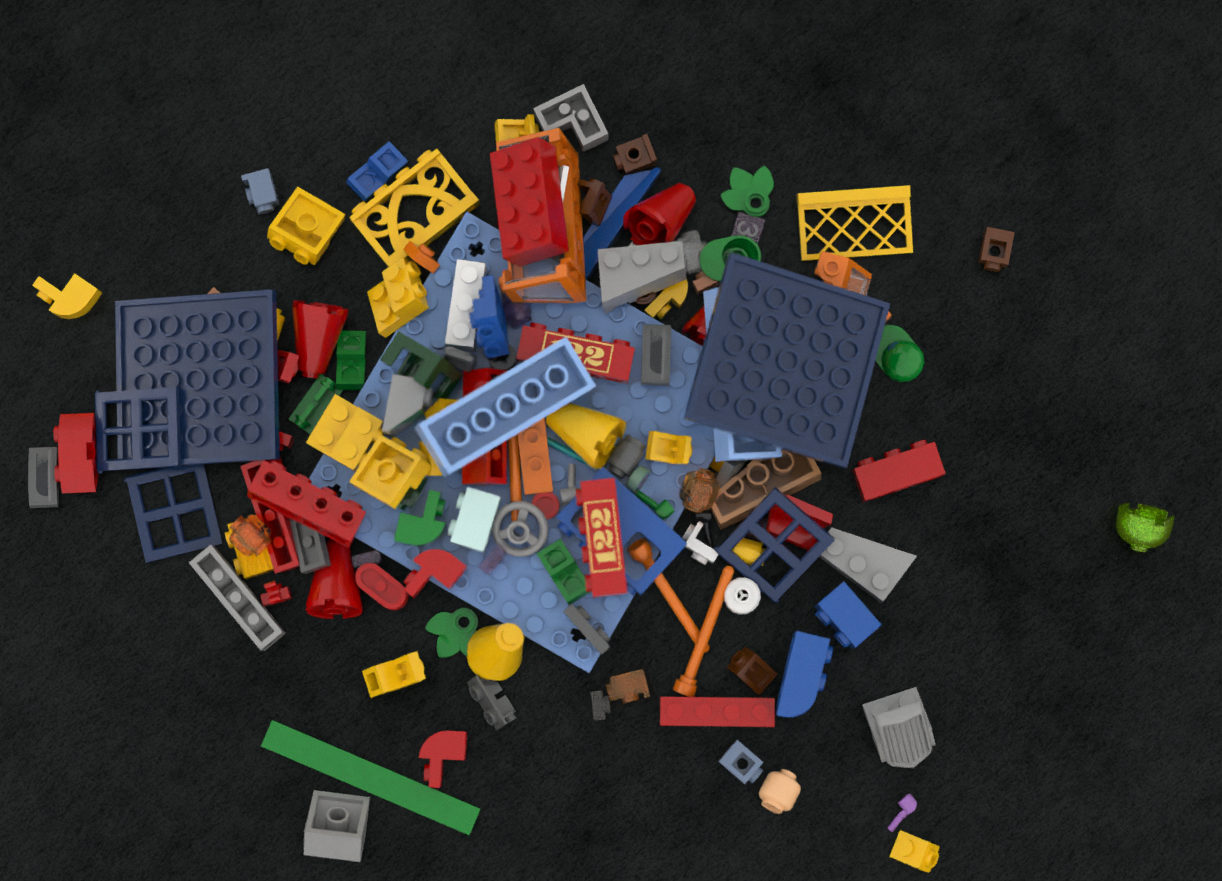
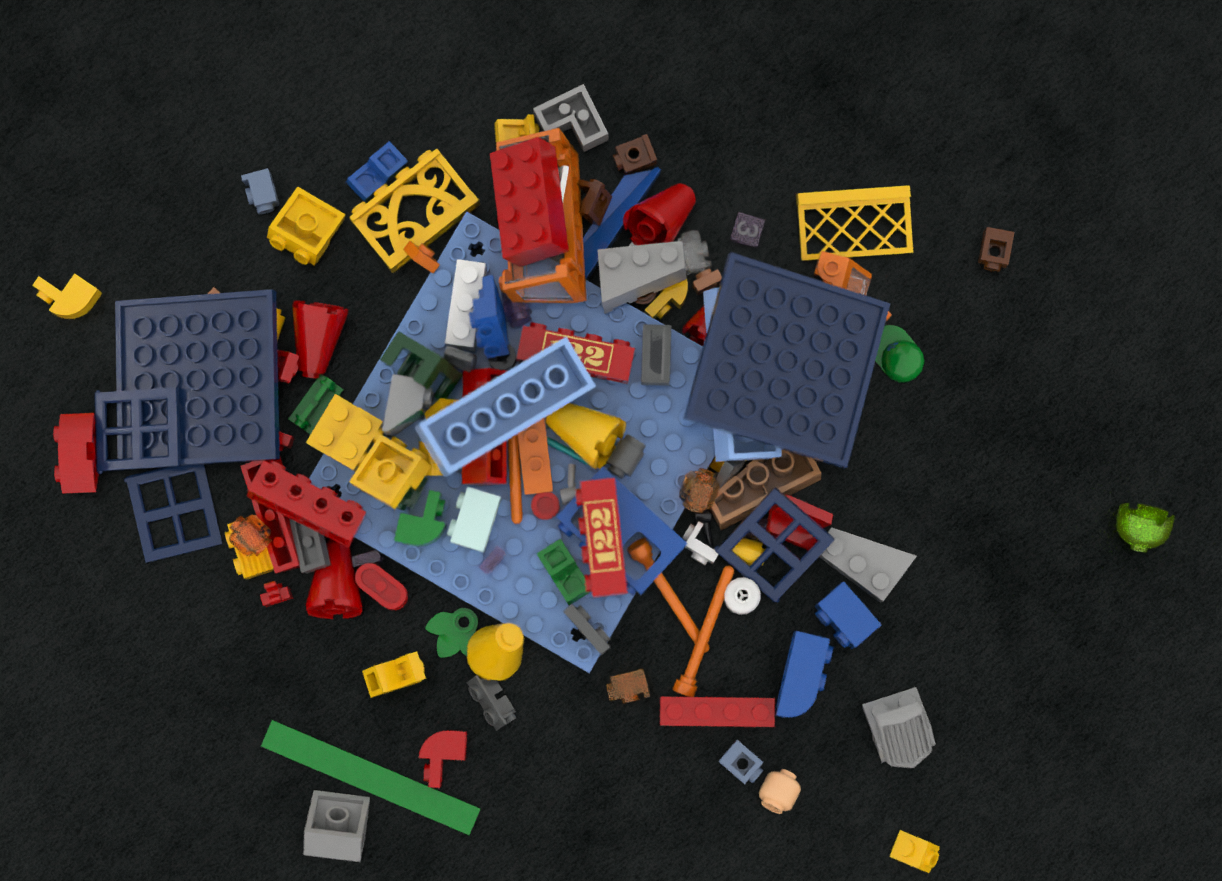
(41, 477): dark grey slope -> none
(237, 597): light grey brick -> none
(351, 360): green slope -> none
(398, 297): yellow plate -> none
(434, 563): red brick -> none
(510, 533): light grey piece -> none
(600, 705): clear smoke plate -> none
(637, 479): sand green tile -> none
(663, 510): green hand -> none
(668, 448): yellow bracket -> none
(715, 254): green cap -> none
(747, 188): green plate -> none
(751, 670): reddish brown bracket -> none
(898, 470): red brick -> none
(908, 805): medium lavender hand -> none

